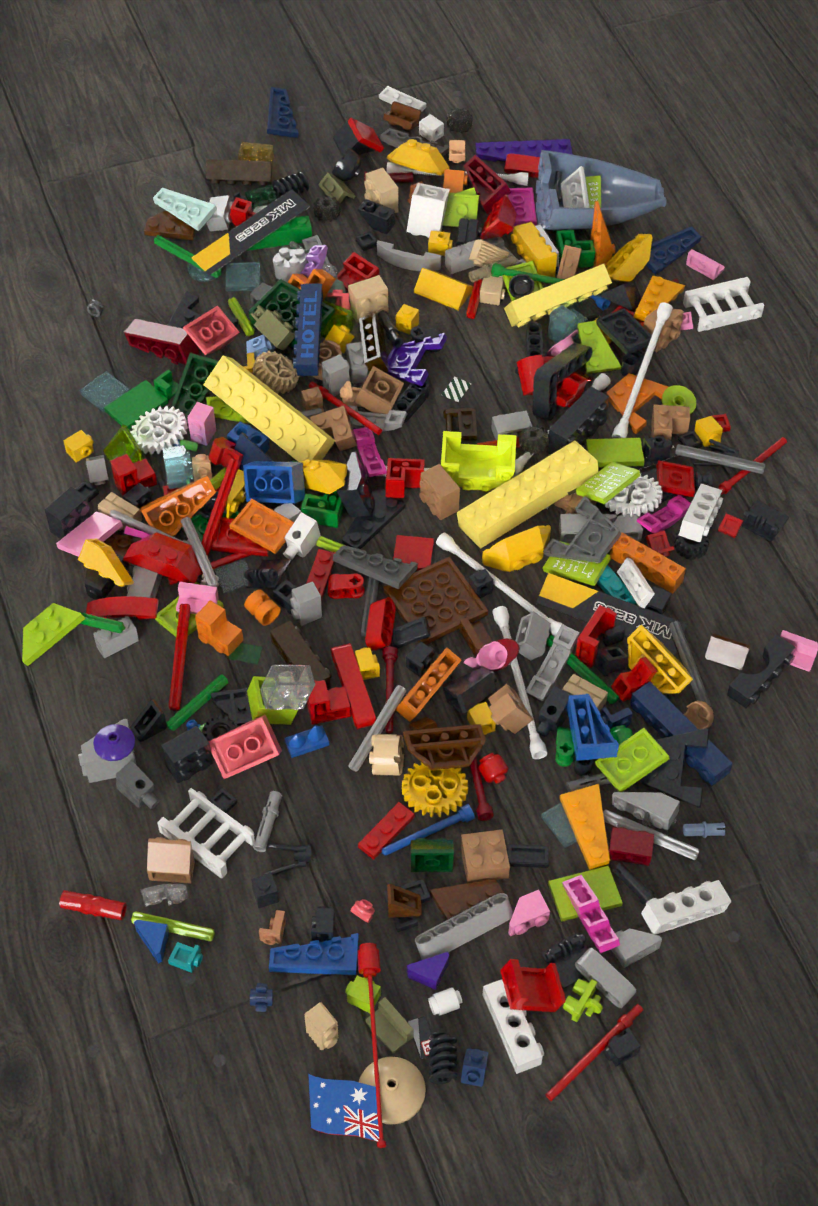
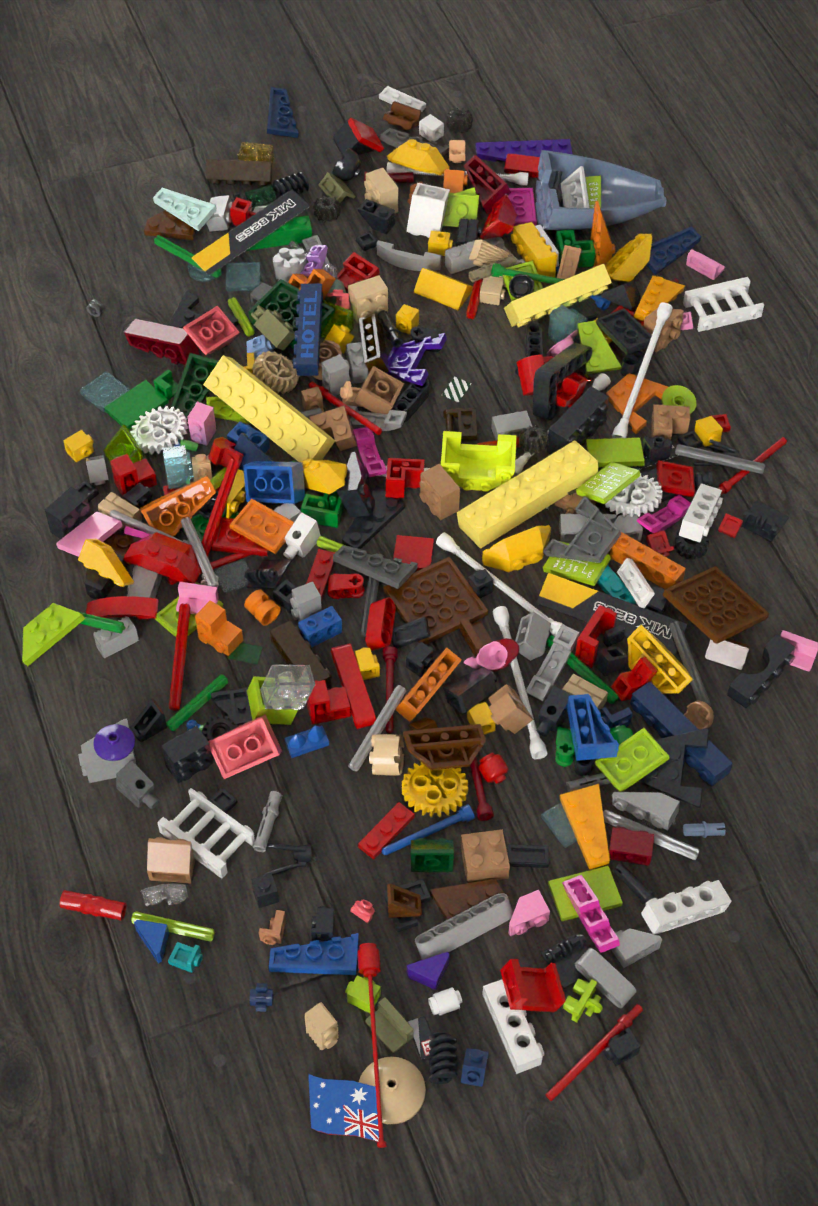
(321, 626): none -> blue brick
(715, 604): none -> reddish brown plate

